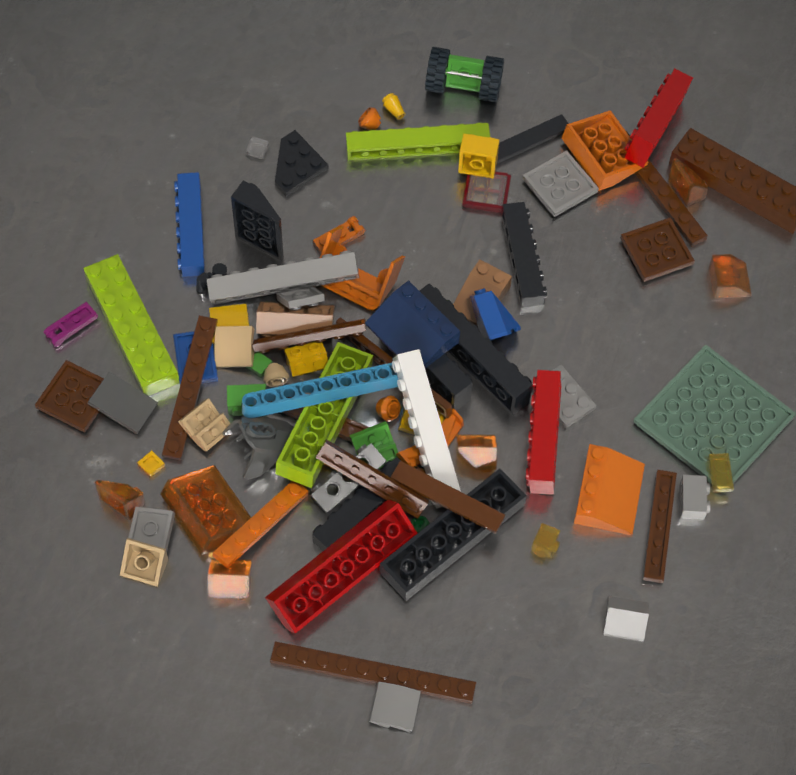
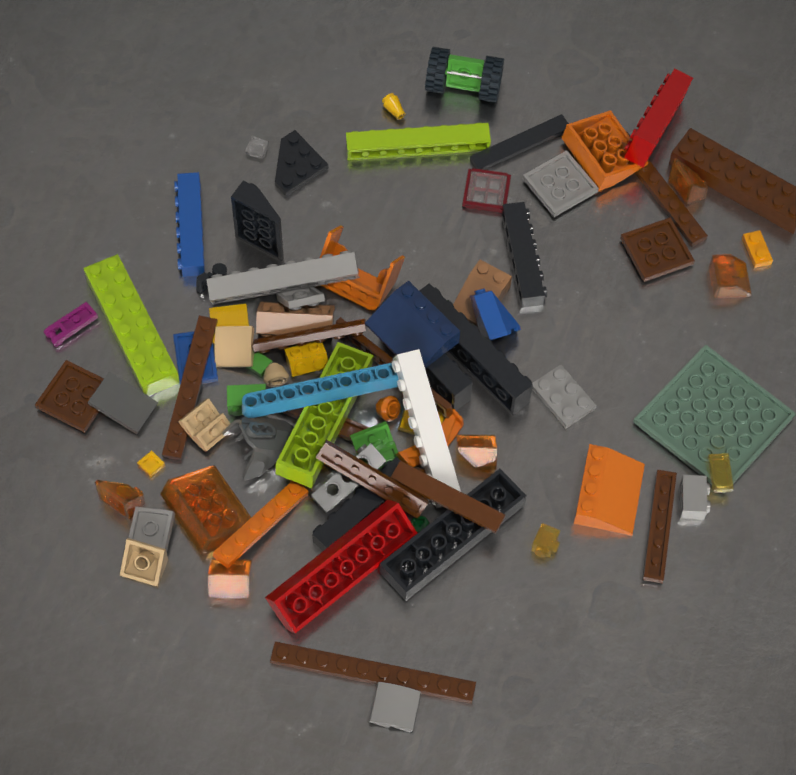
(346, 235): orange plate -> none
(370, 119): orange cone -> none
(478, 155): yellow brick -> none
(544, 432): red brick -> none
(626, 618): slope -> none
(757, 249): none -> light orange plate

